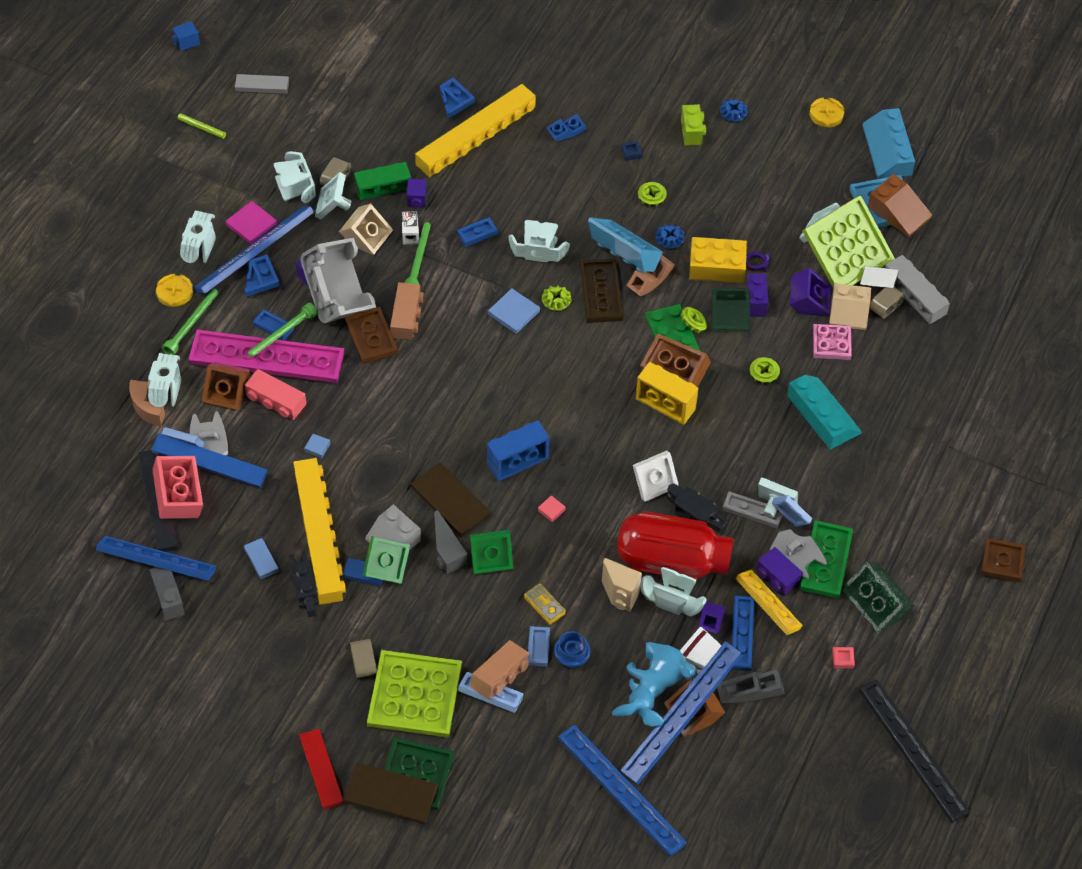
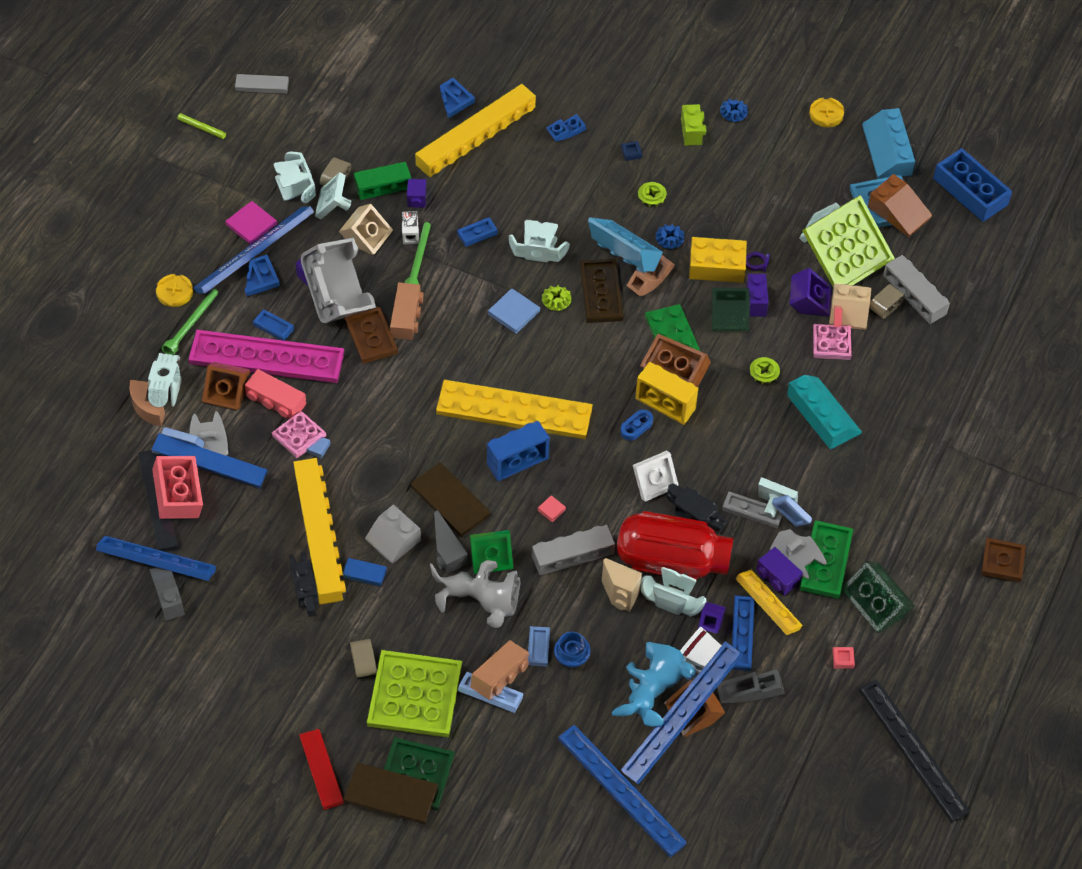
(185, 36): blue brick -> none
(191, 240): light aqua piece -> none
(261, 558): medium blue tile -> none
(298, 434): none -> bright pink tile
(308, 312): bright green piece -> none
(386, 559): tile -> none
(494, 596): none -> light grey animal
(513, 408): none -> yellow plate
(544, 604): tile -> none
(573, 549): none -> light grey brick
(635, 425): none -> blue plate
(694, 319): lime gear -> none
(837, 316): none -> coral tile
(879, 277): white sticker -> none
(972, 184): none -> blue brick

